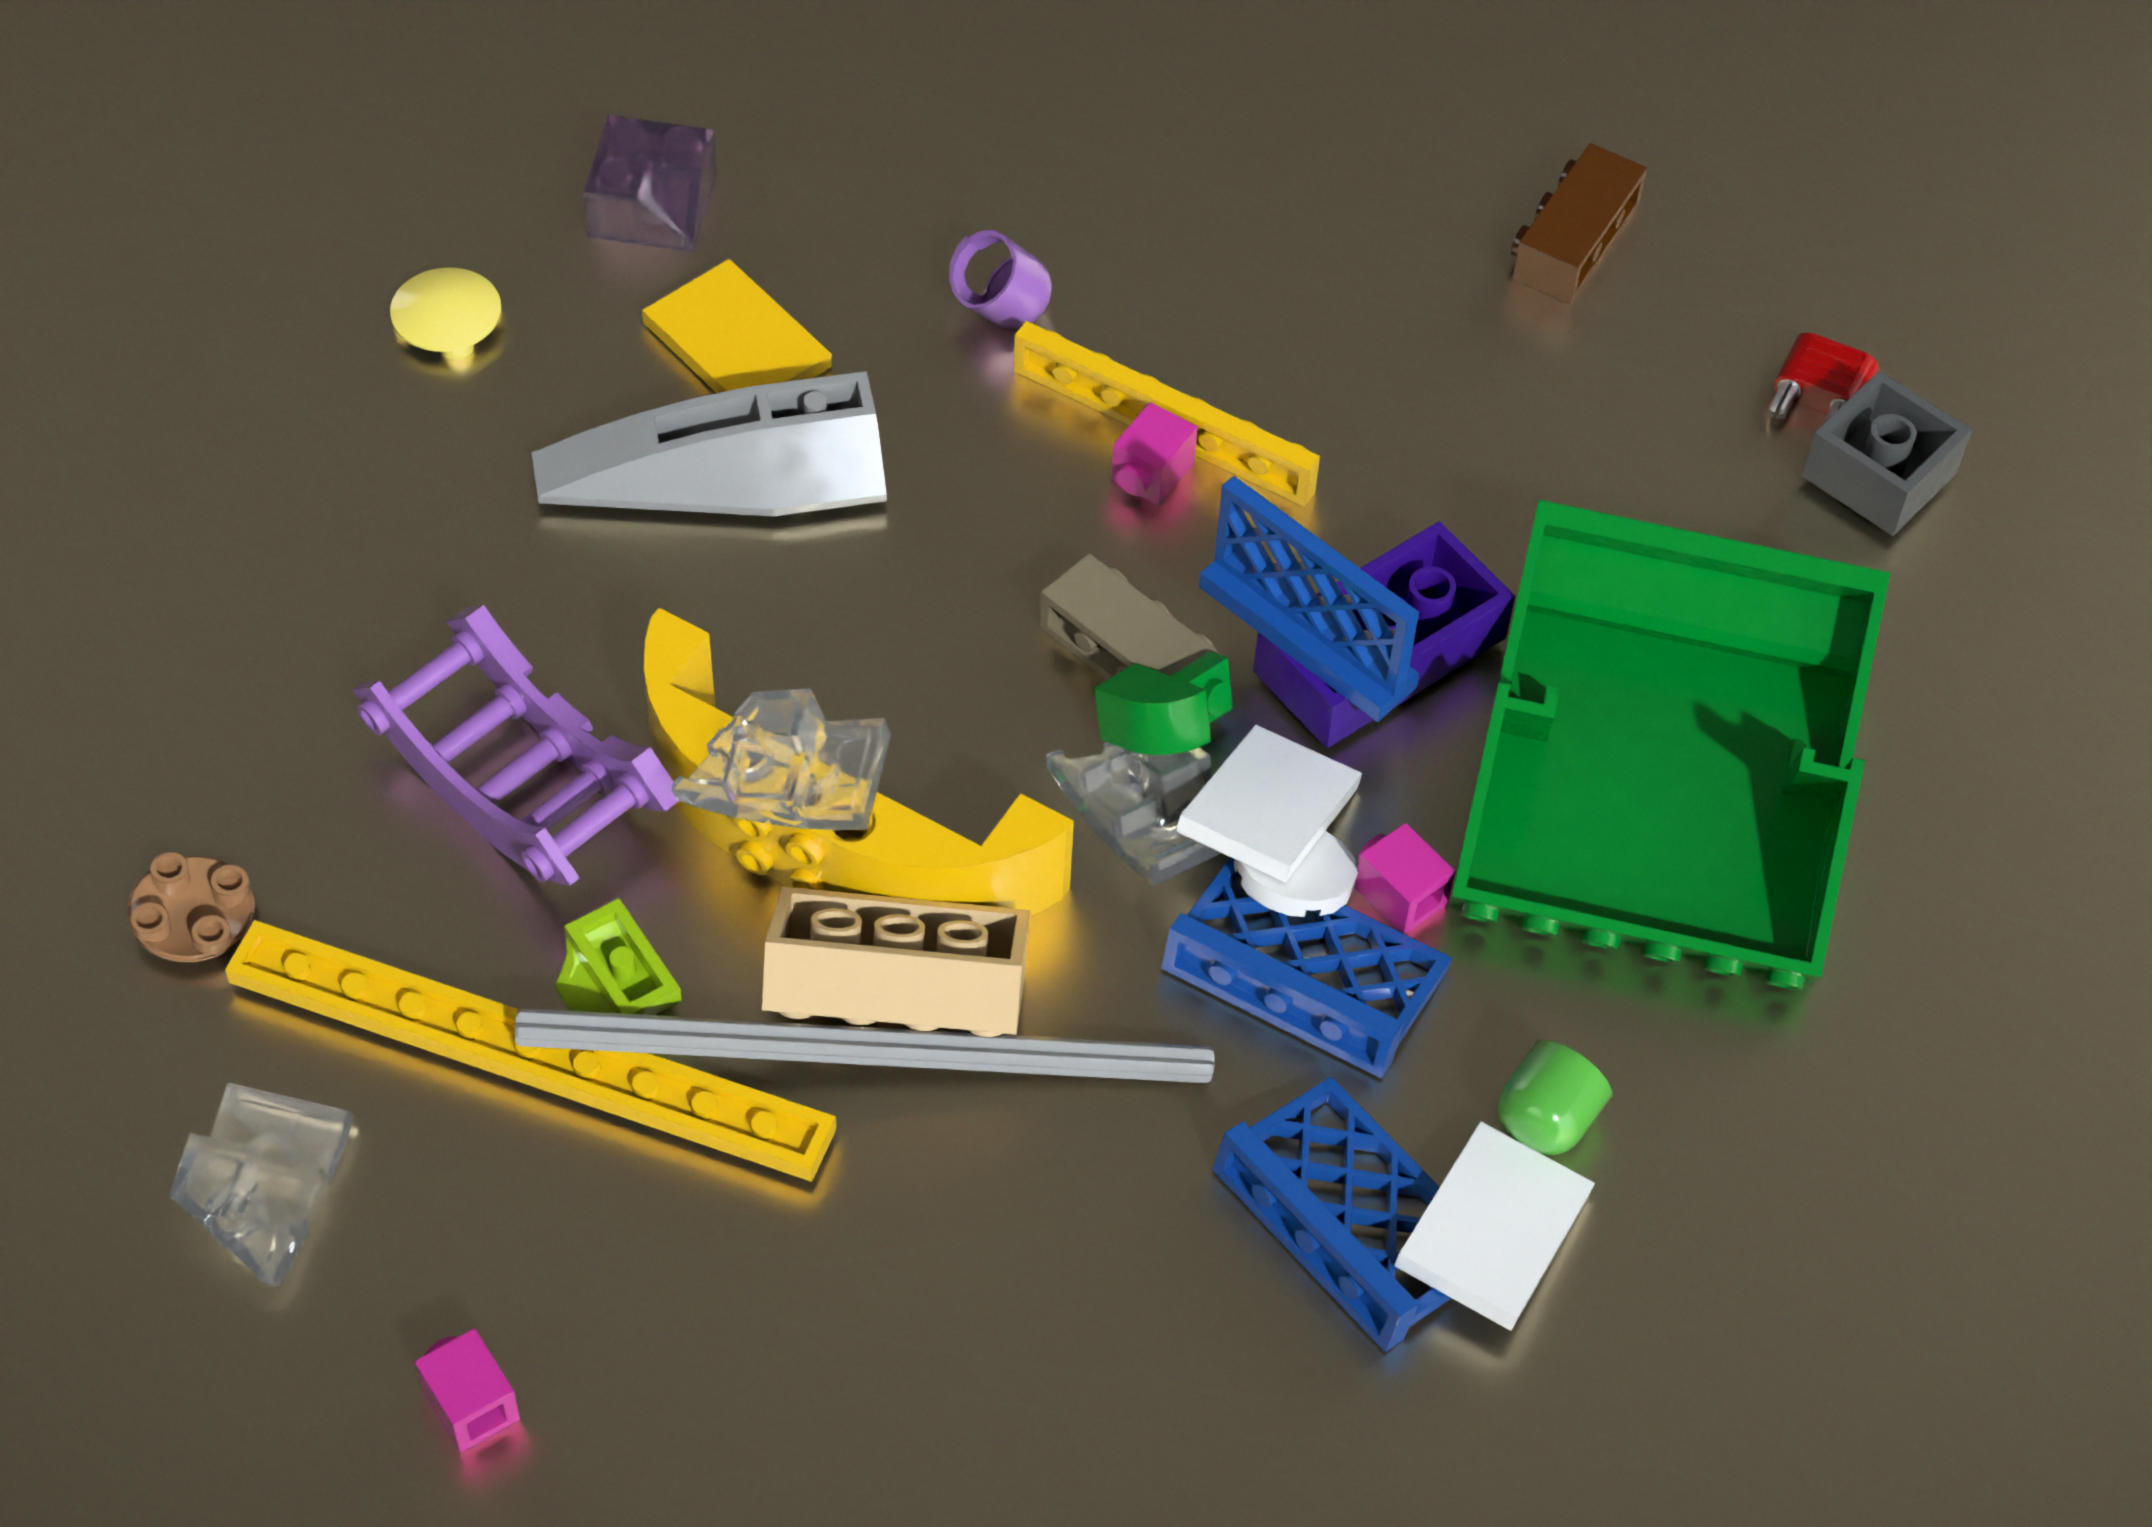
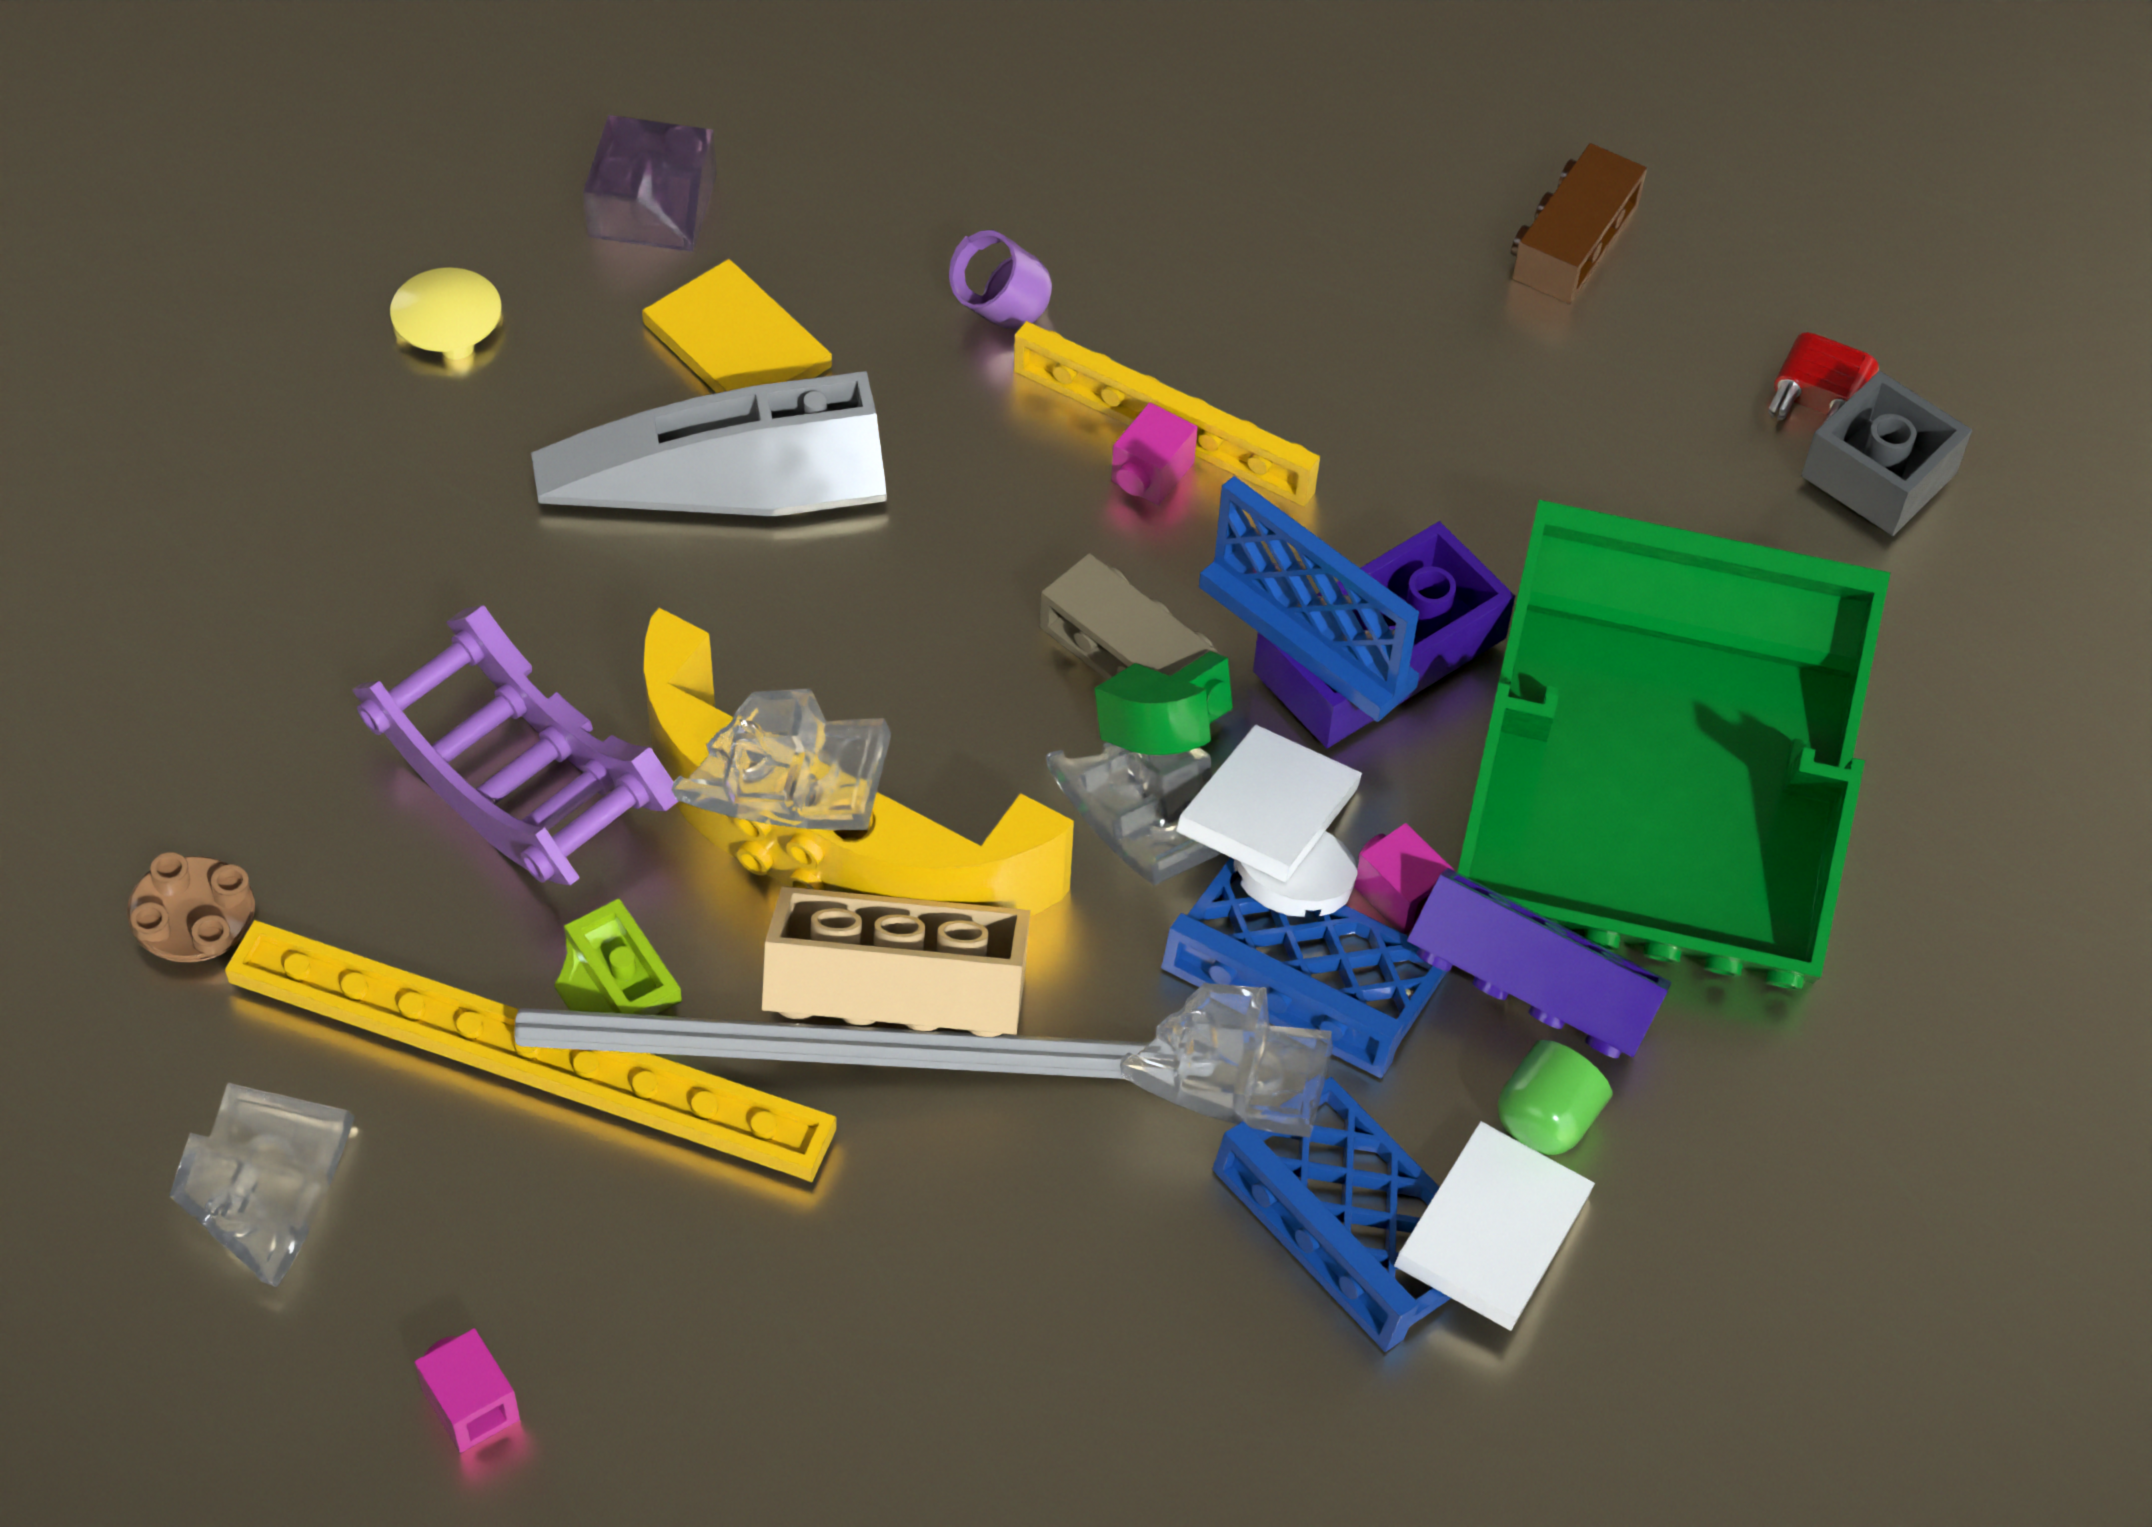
(1234, 1065): none -> clear slope
(1538, 963): none -> dark purple brick

